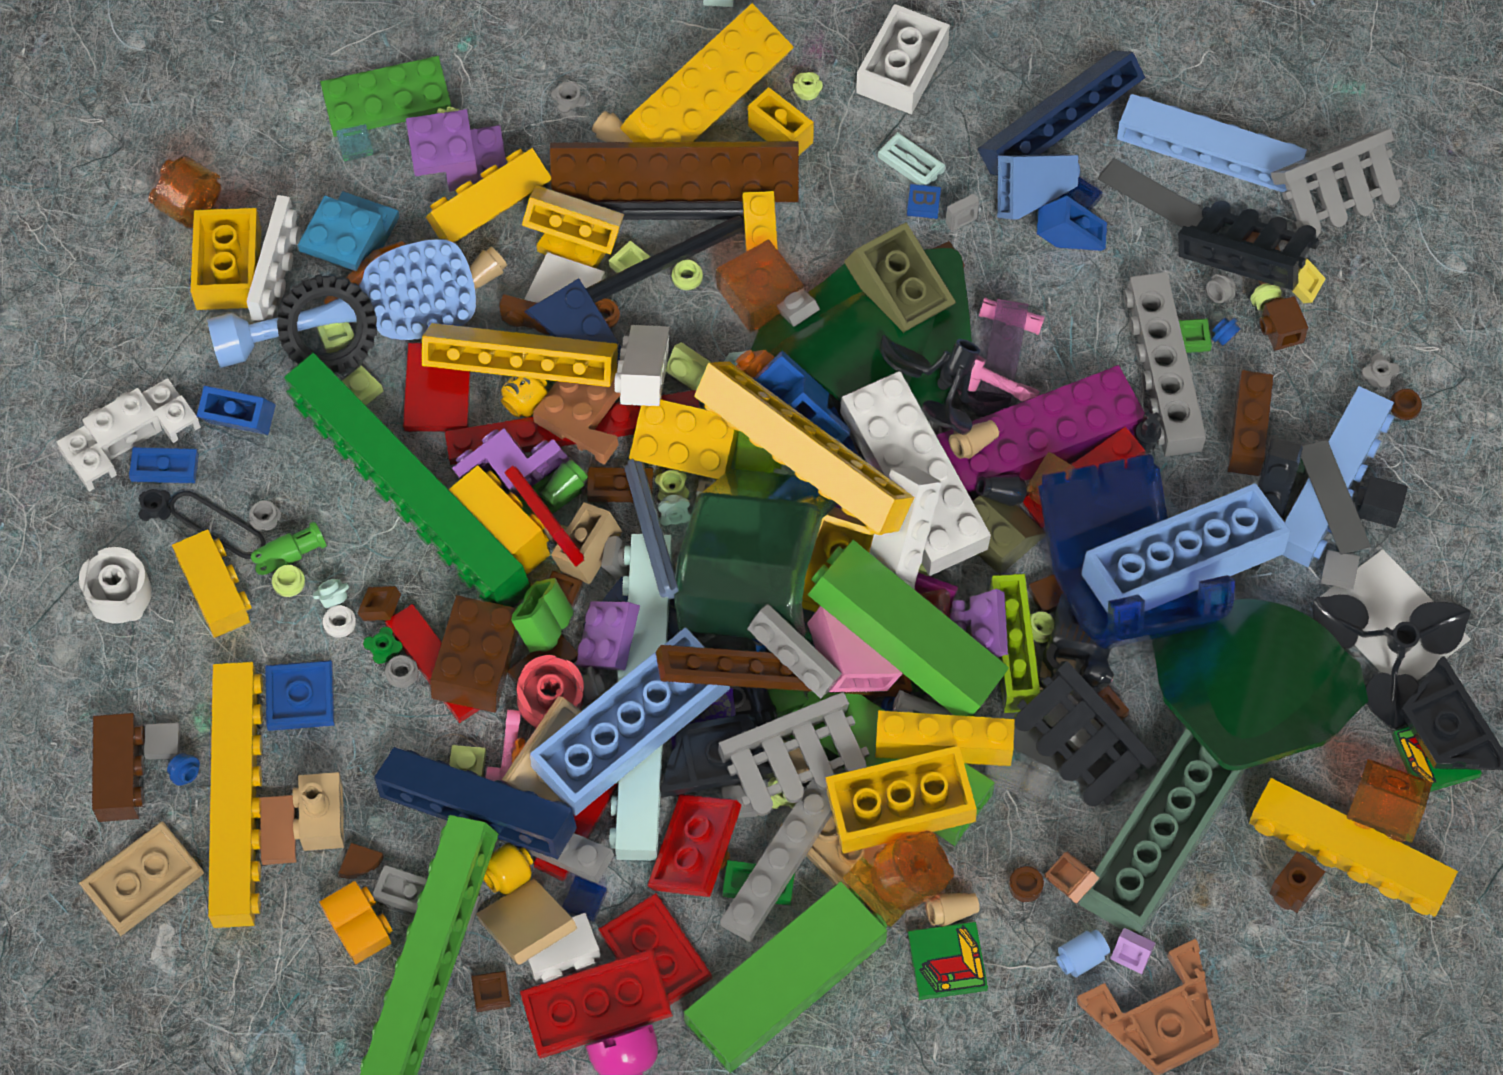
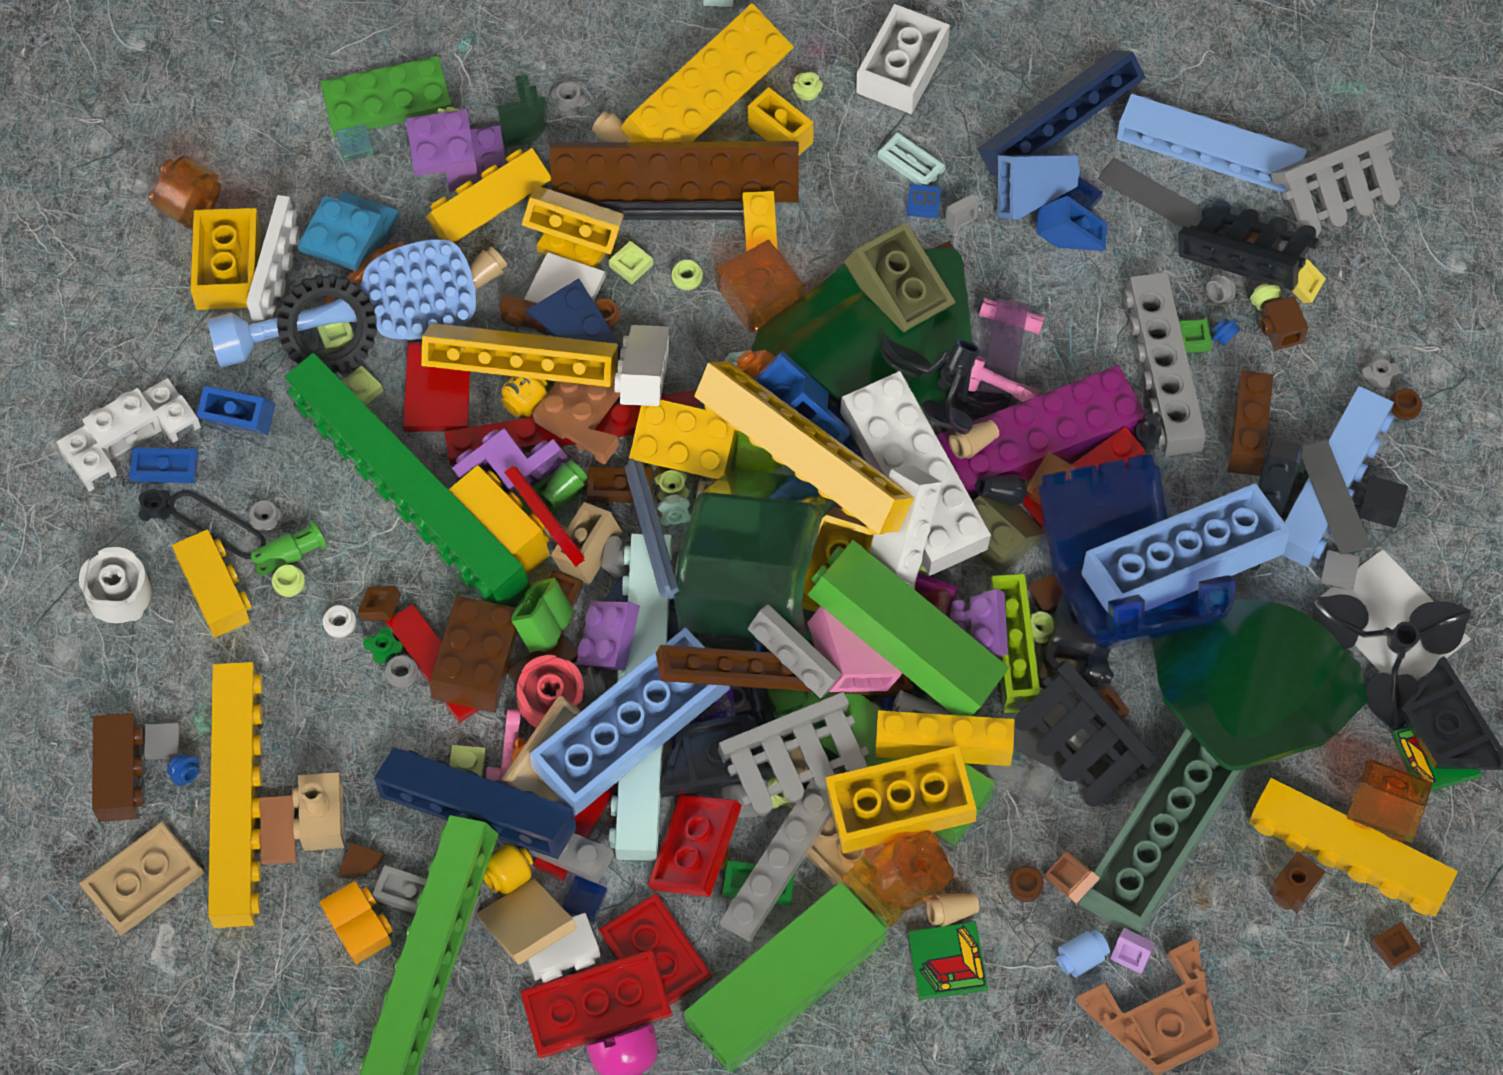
(299, 695): blue tile -> none
(331, 593): light aqua plate -> none
(491, 991): reddish brown tile -> none
(525, 119): none -> clear green brick
(665, 259): black axle -> none
(686, 365): yellowish green plate -> none
(797, 307): light grey plate -> none
(1396, 946): none -> reddish brown plate

